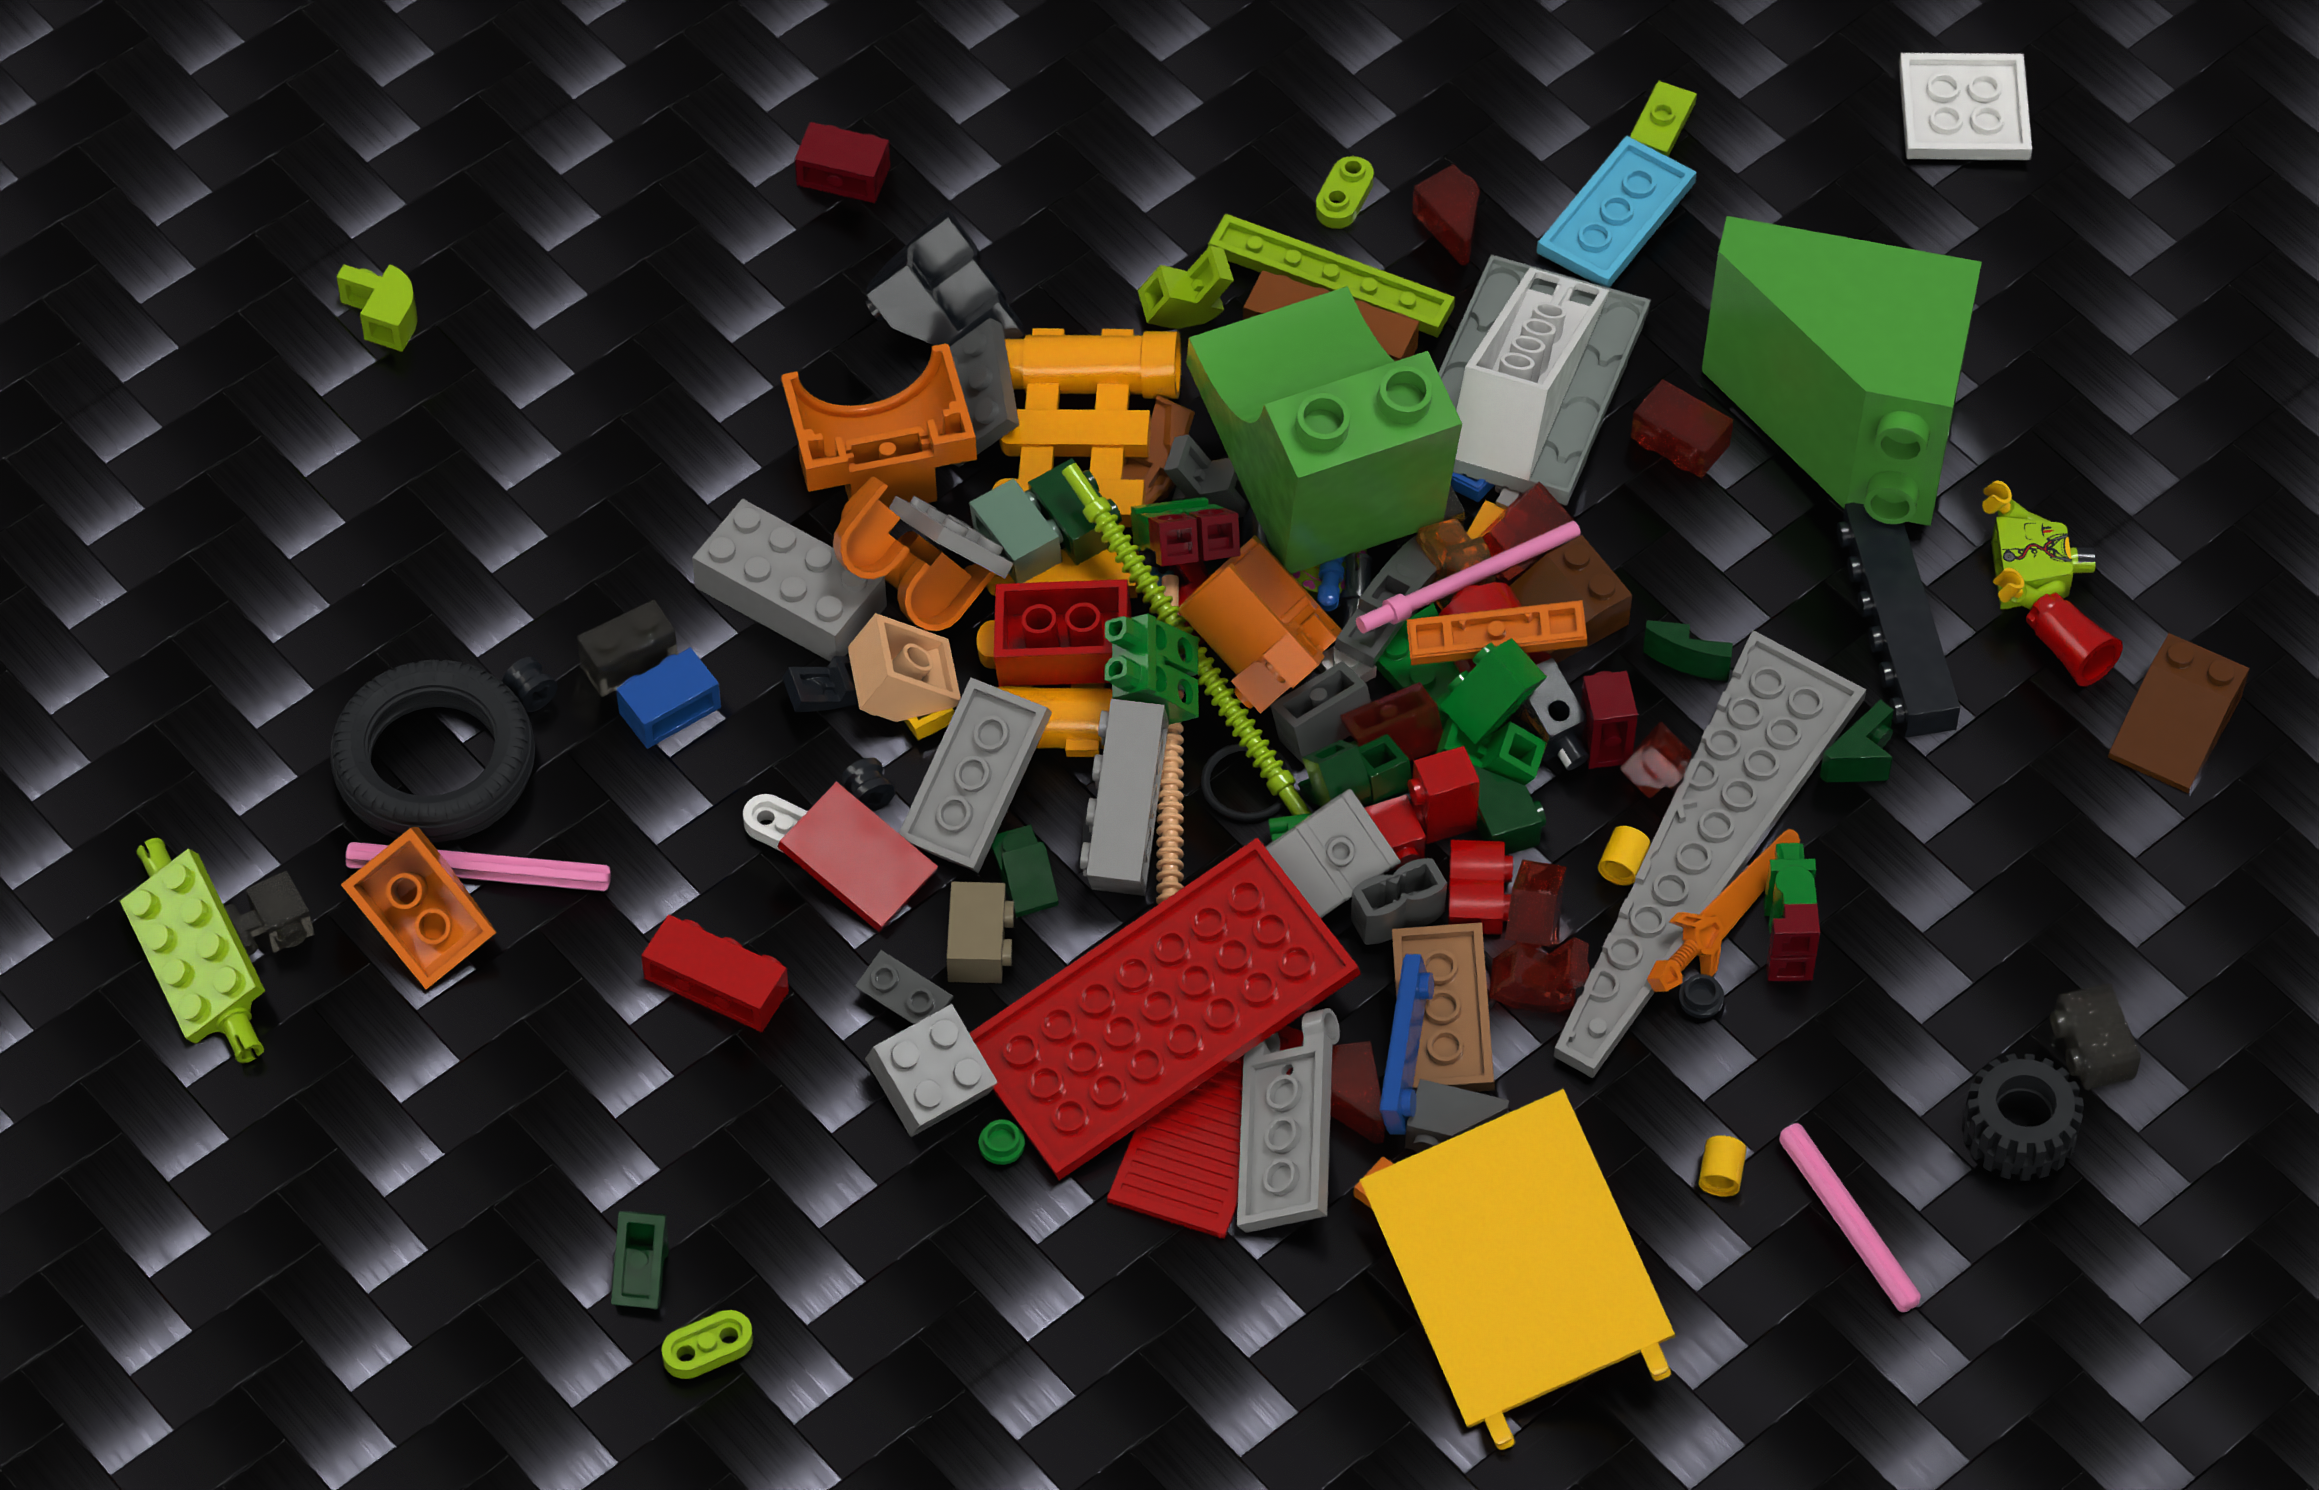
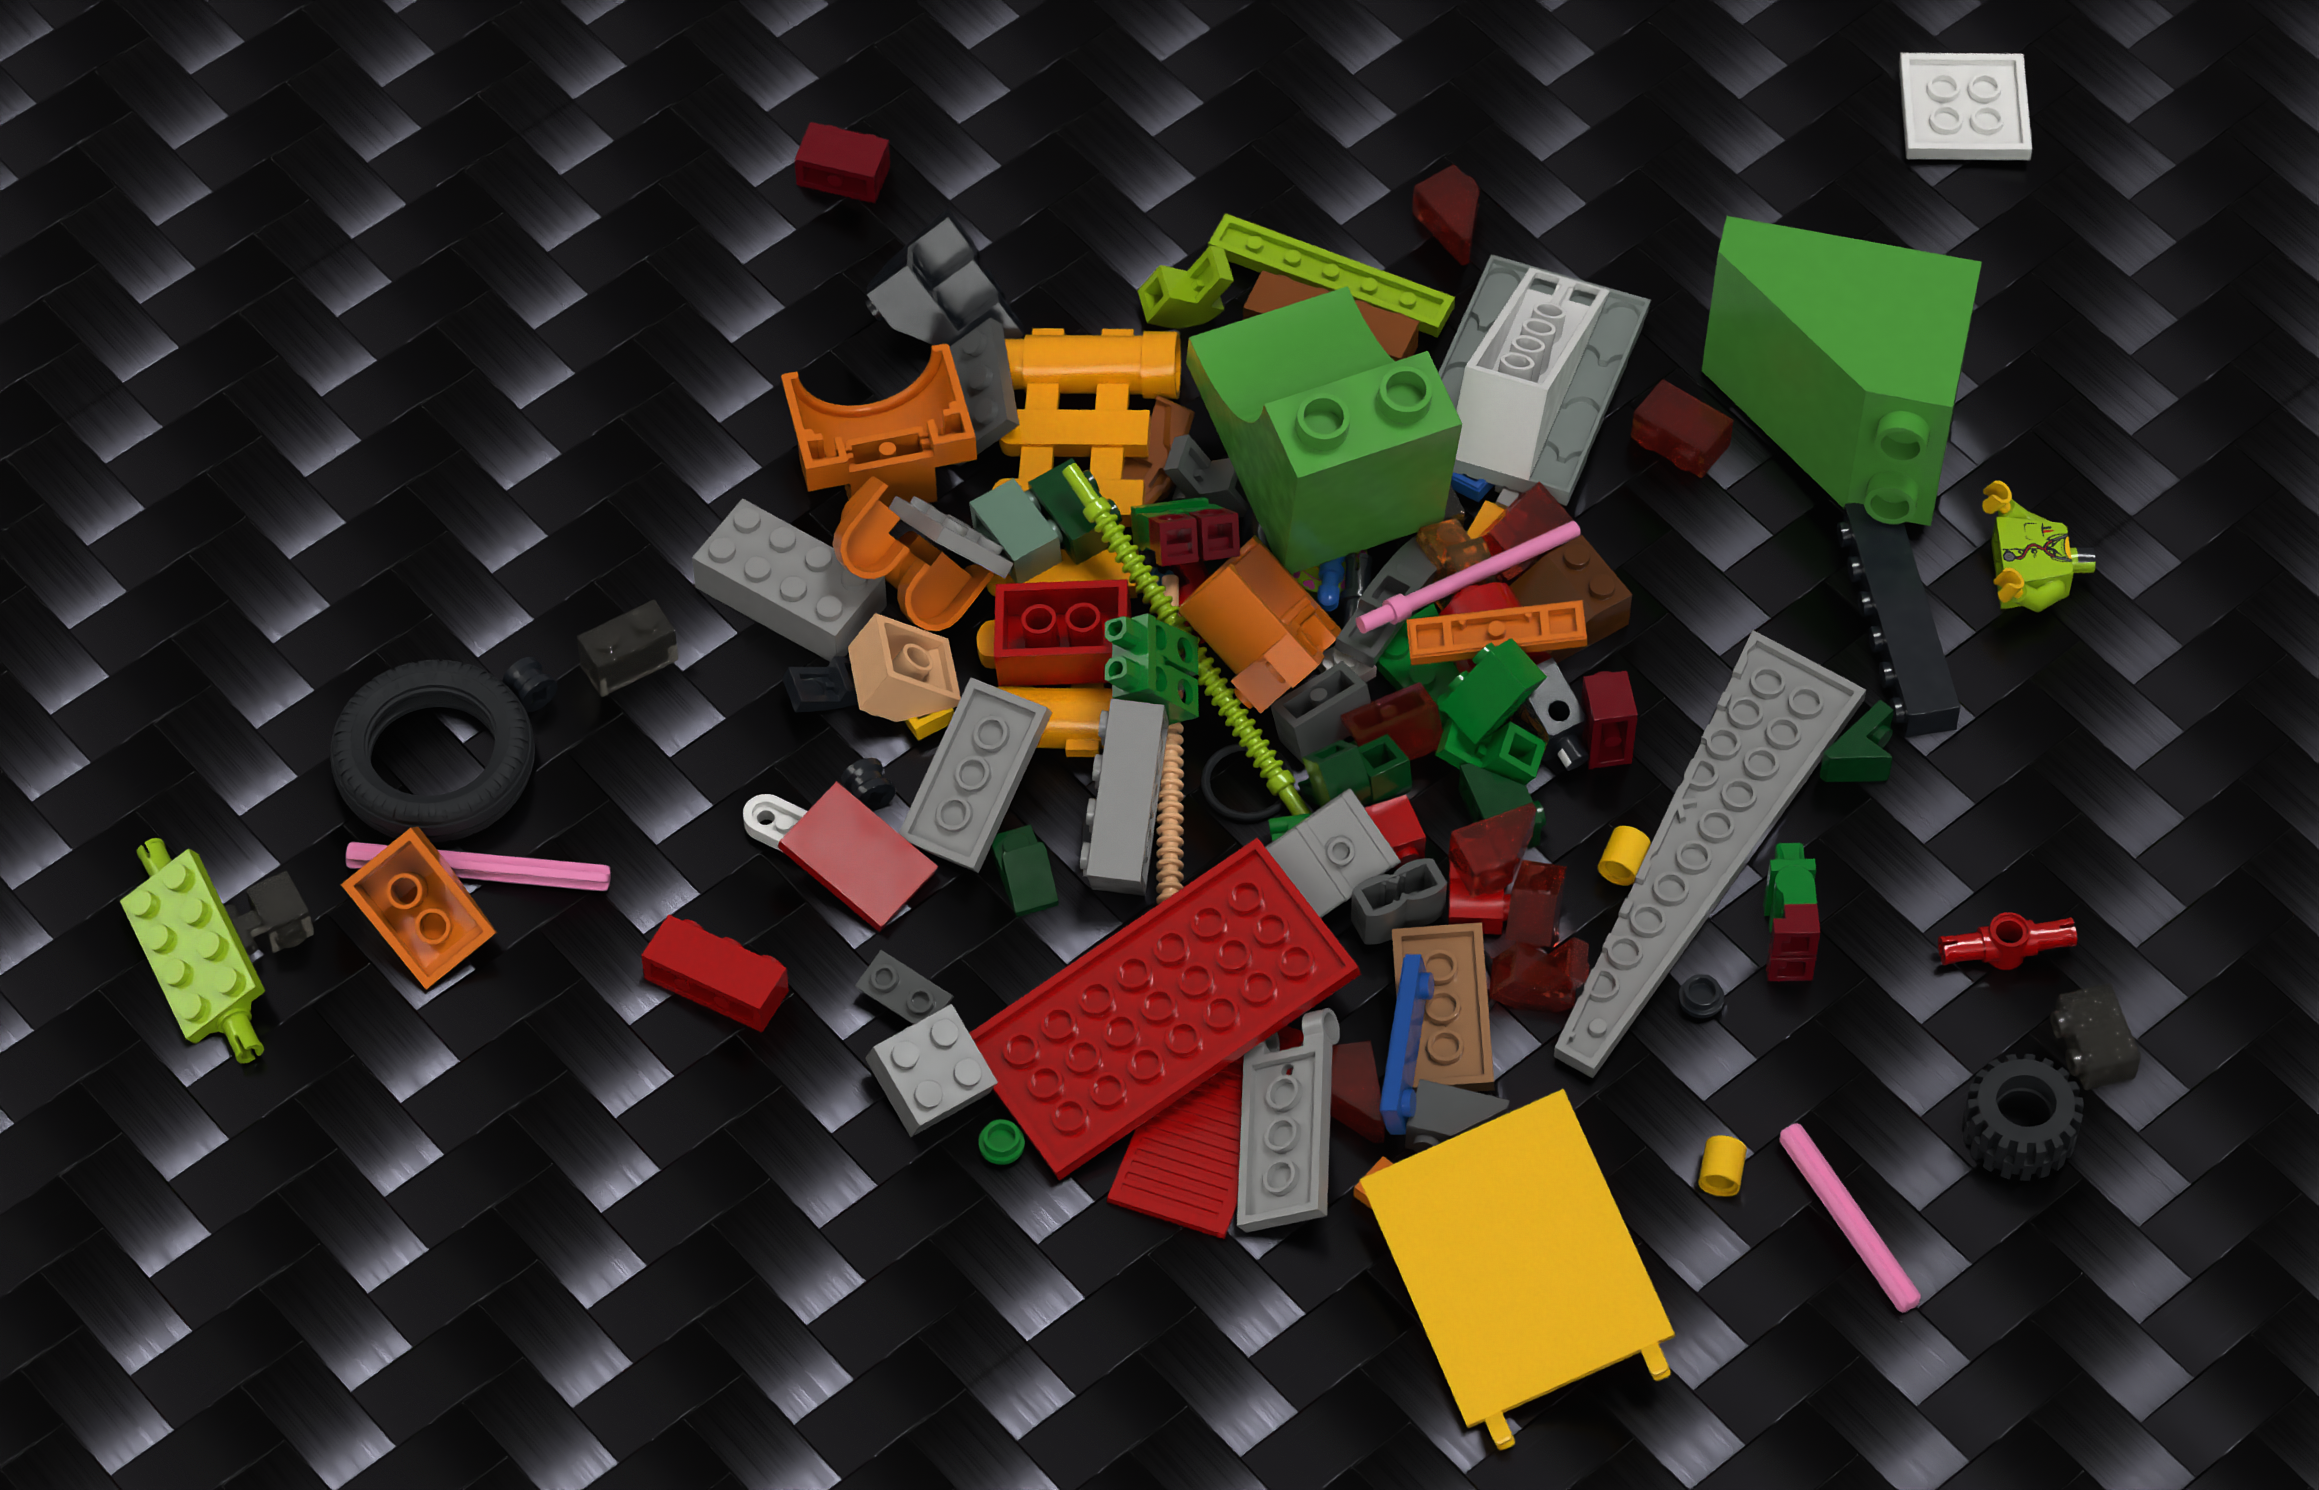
(385, 302): lime brick -> none
(639, 1259): dark green slope -> none
(668, 697): blue brick -> none
(705, 1343): lime plate -> none
(978, 931): dark tan brick -> none
(1347, 189): lime plate -> none
(1445, 794): red brick -> none
(1492, 849): none -> clear red slope
(1616, 212): medium azure plate -> none
(1657, 761): clear red slope -> none
(1664, 117): lime plate -> none
(1672, 647): dark green slope -> none
(1706, 930): orange sword -> none
(1989, 947): none -> red pin
(2074, 638): red plant -> none
(2179, 713): reddish brown slope -> none

